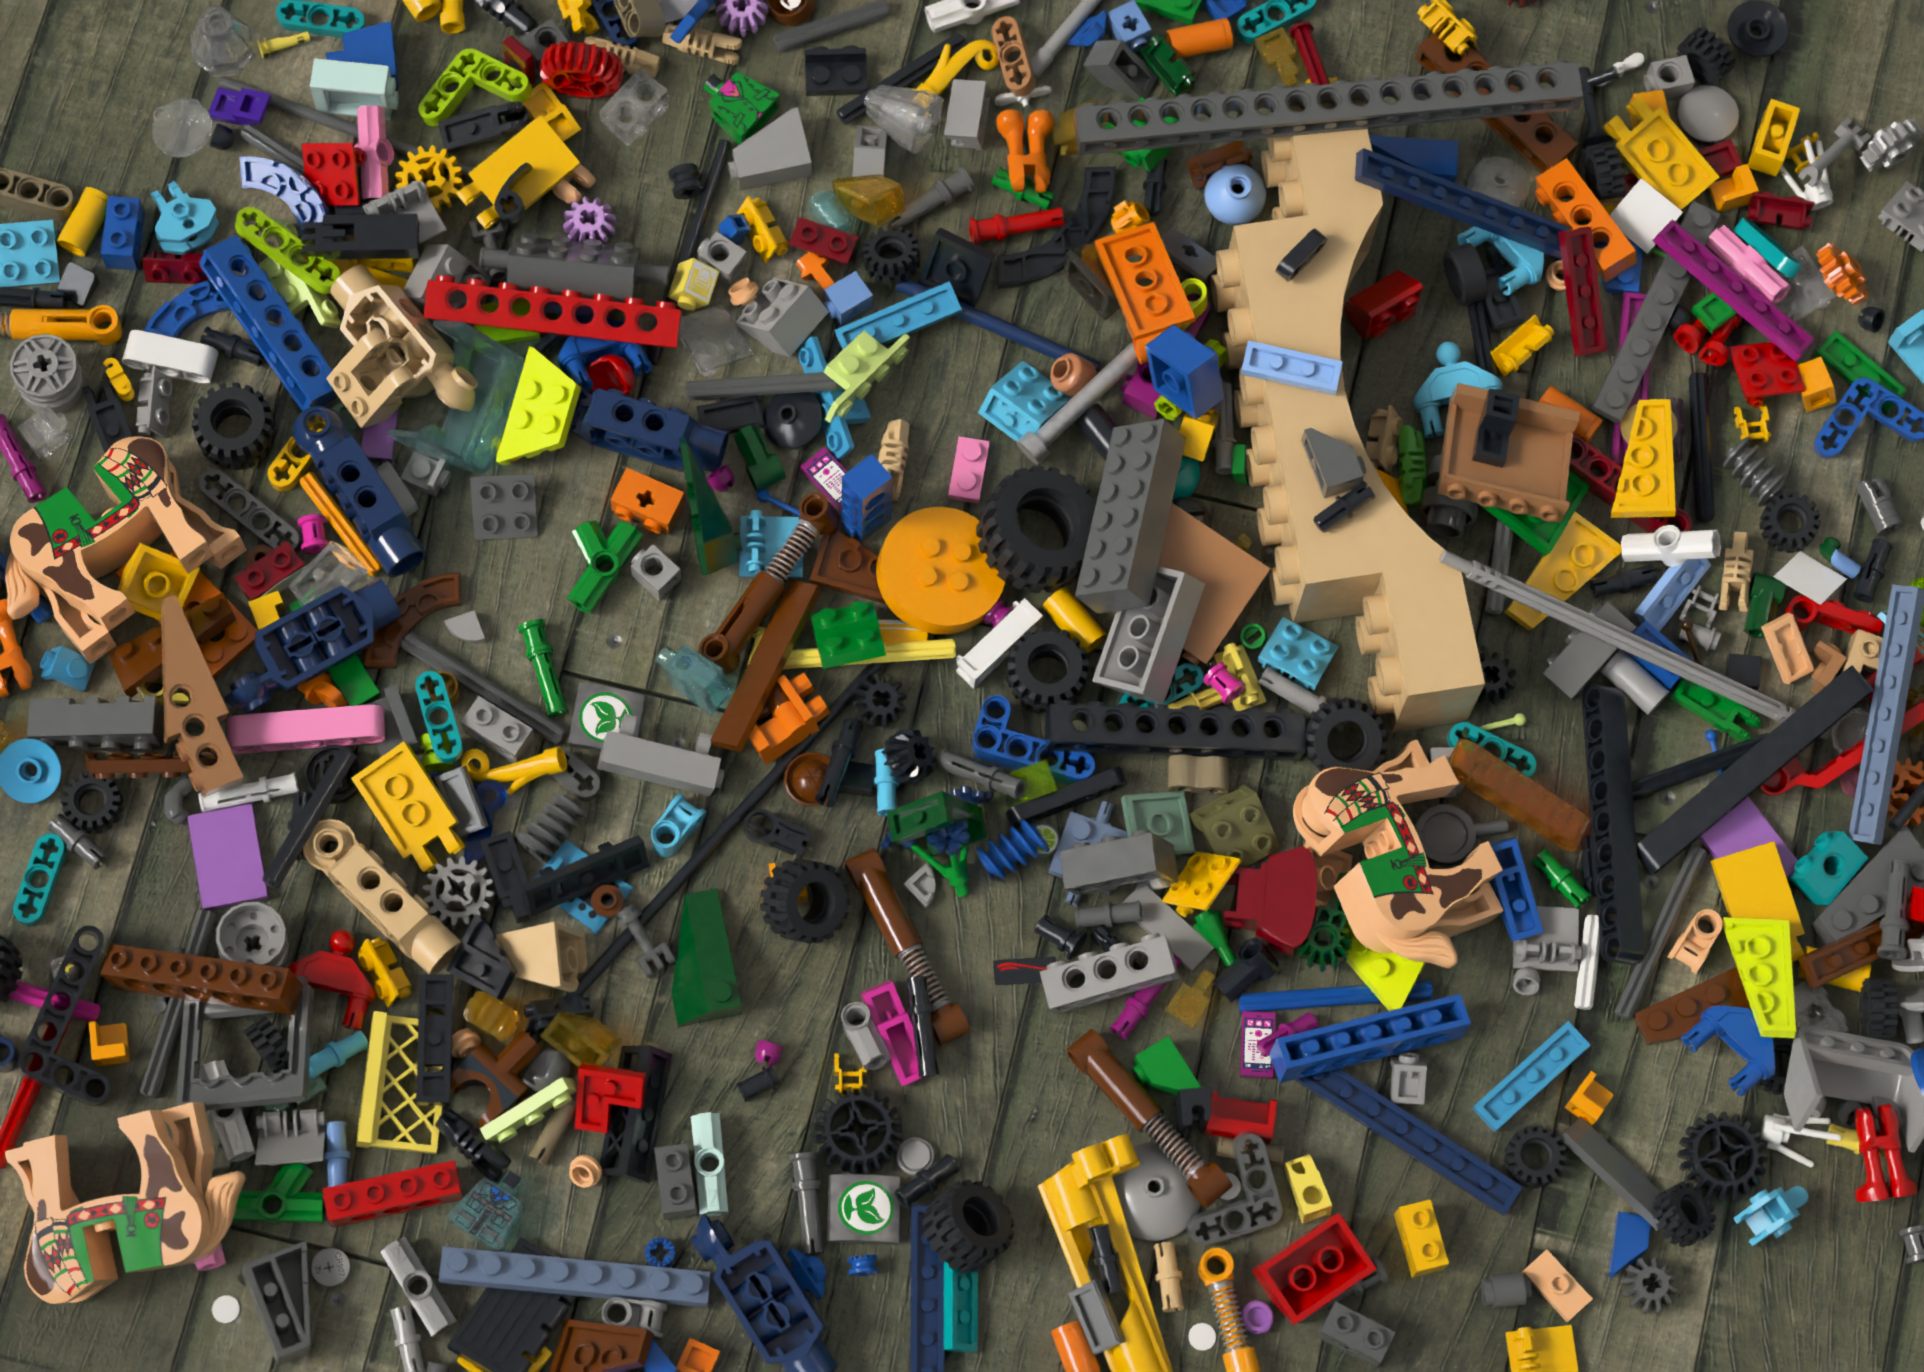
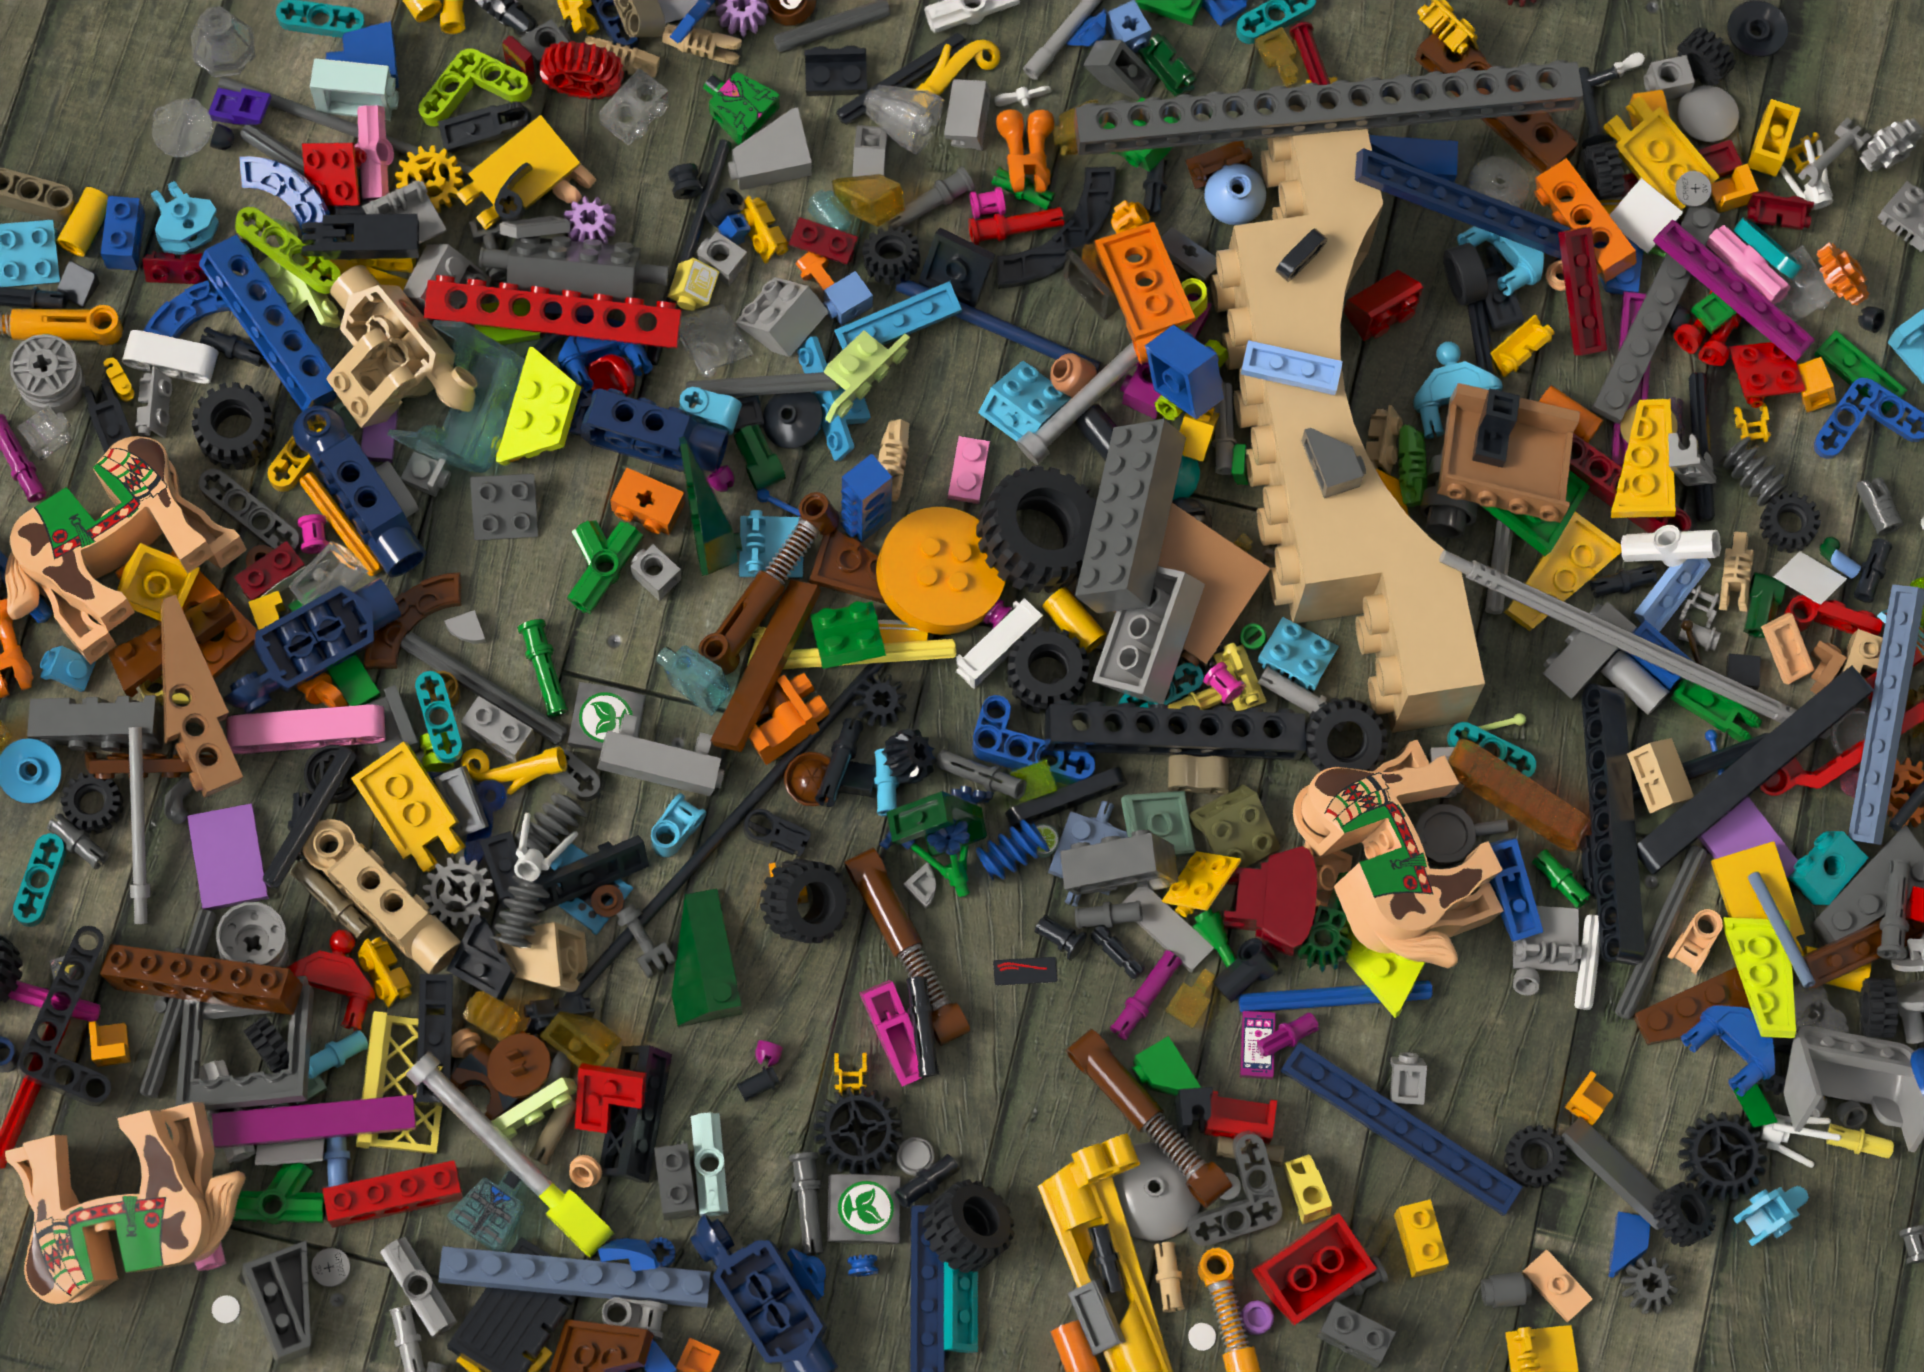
(139, 889): none -> light grey bar
(250, 792): white pin -> none
(281, 43): light yellow piece -> none
(313, 1121): none -> magenta tile
(340, 908): none -> dark tan pin
(472, 1144): black hinge -> none
(519, 1065): none -> reddish brown piece
(521, 913): none -> dark grey piece
(531, 861): none -> white plant
(534, 227): none -> light grey tile
(546, 104): yellow slope -> none
(565, 1210): none -> piece
(636, 1250): none -> blue slope
(712, 408): none -> medium azure piece
(728, 204): none -> black bush
(743, 292): light nougat plate -> none
(826, 475): tile -> none
(865, 1036): light grey piece -> none
(987, 203): none -> dark pink bush
(1022, 64): medium nougat beam -> none
(1159, 970): light grey brick -> none
(1200, 38): orange pin -> none
(1344, 507): black axle -> none
(1369, 1038): blue brick -> none
(1503, 679): black gear -> none
(1531, 1076): dark azure plate -> none
(1660, 775): none -> tan hinge
(1688, 463): none -> light grey hinge
(1693, 189): none -> light grey piece
(1756, 1107): none -> green sticker
(1781, 930): none -> sand blue piece
(1869, 1144): red piece -> none

